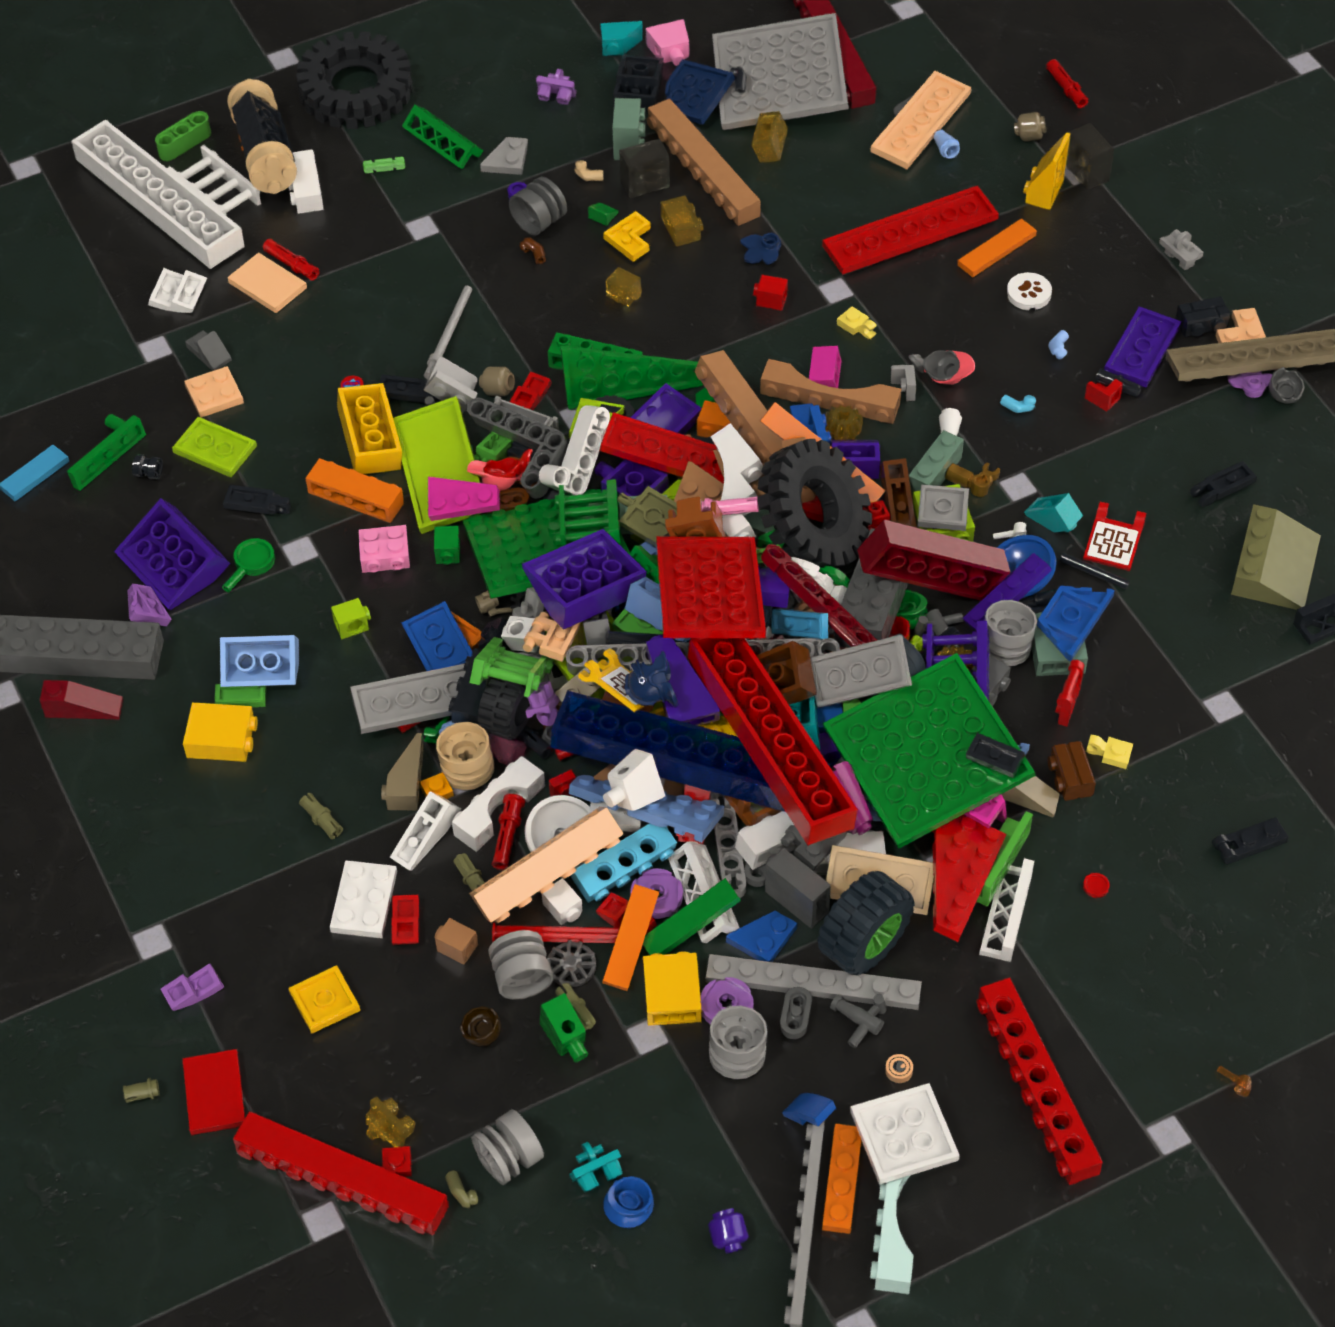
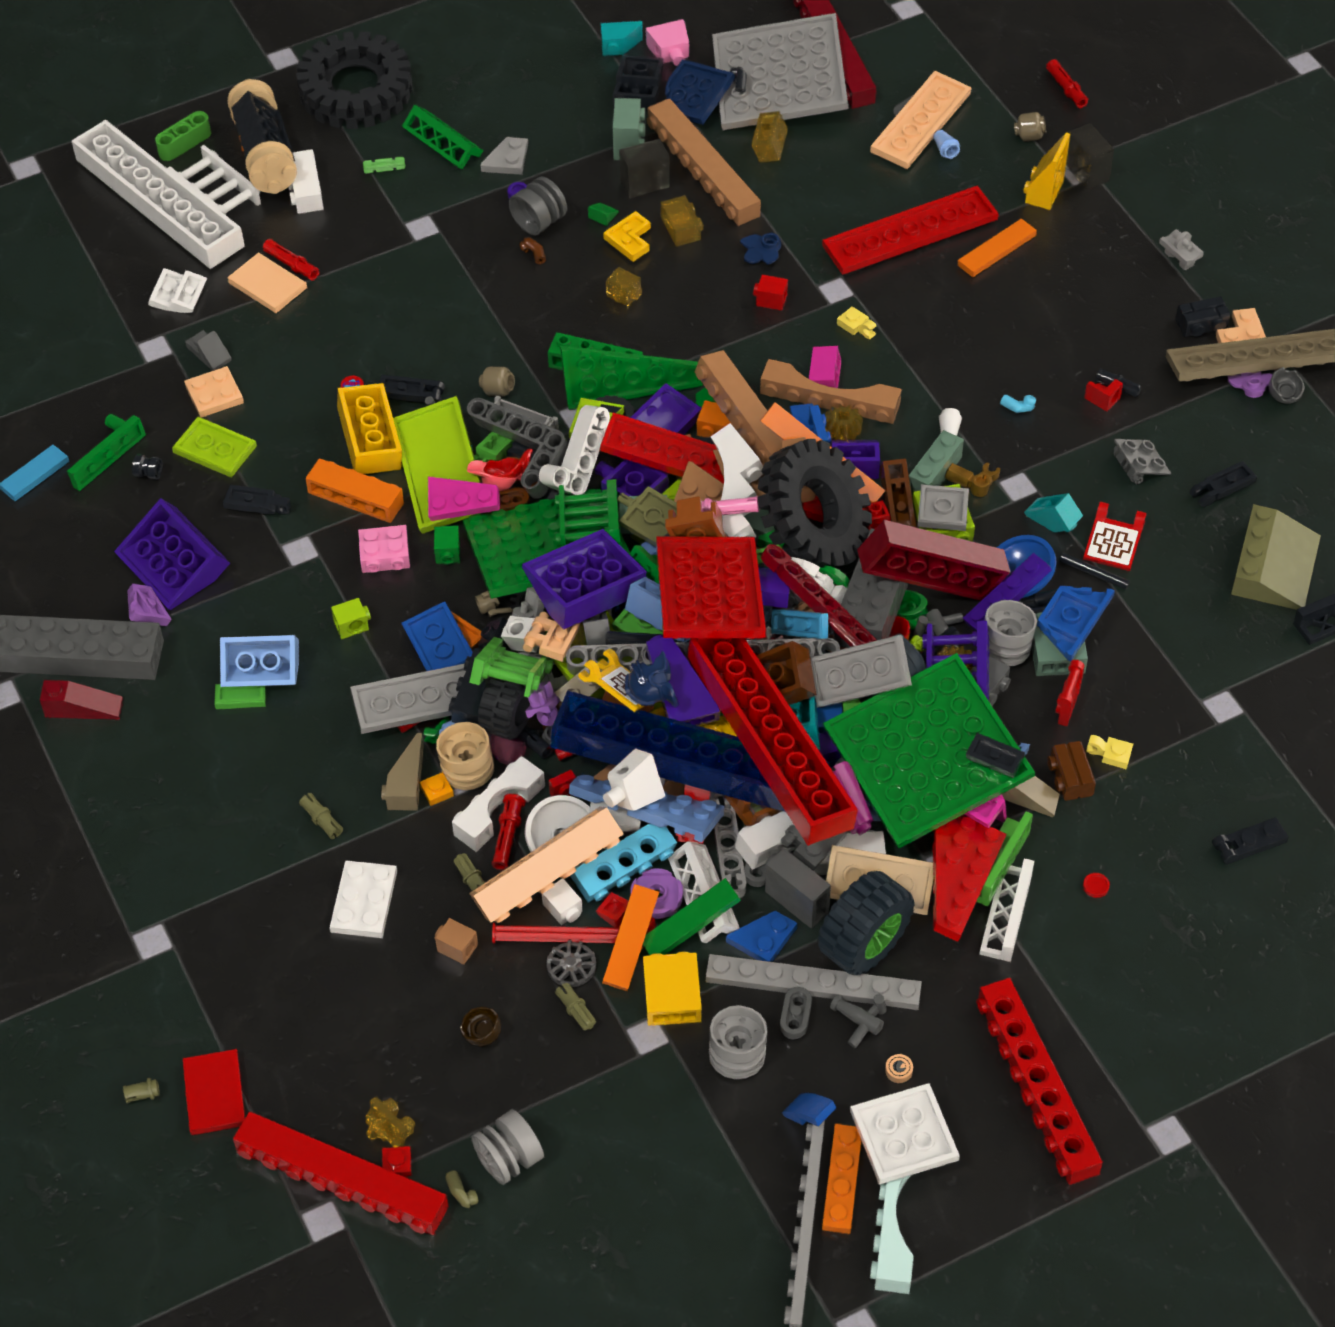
(190, 990): medium lavender slope -> none
(219, 732): yellow brick -> none
(251, 558): green piece -> none
(324, 999): yellow plate -> none
(405, 919): red slope -> none
(425, 830): white slope -> none
(449, 329): light grey bar -> none
(450, 381): light grey bracket -> none
(520, 964): light grey wheel -> none
(532, 391): red slope -> none
(556, 84): medium lavender hips -> none
(563, 1027): green torso -> none
(586, 174): tan arm -> none
(608, 1163): teal hips -> none
(628, 1202): blue piece -> none
(722, 991): medium lavender plate -> none
(728, 1230): dark purple head -> none
(906, 377): light grey bracket -> none
(944, 366): dark grey hair -> none
(1019, 529): white hand -> none
(1029, 291): white tile -> none
(1056, 344): light blue arm -> none
(1139, 458): none -> dark grey hinge
(1143, 346): dark purple plate -> none
(1243, 1082): clear orange hand -> none

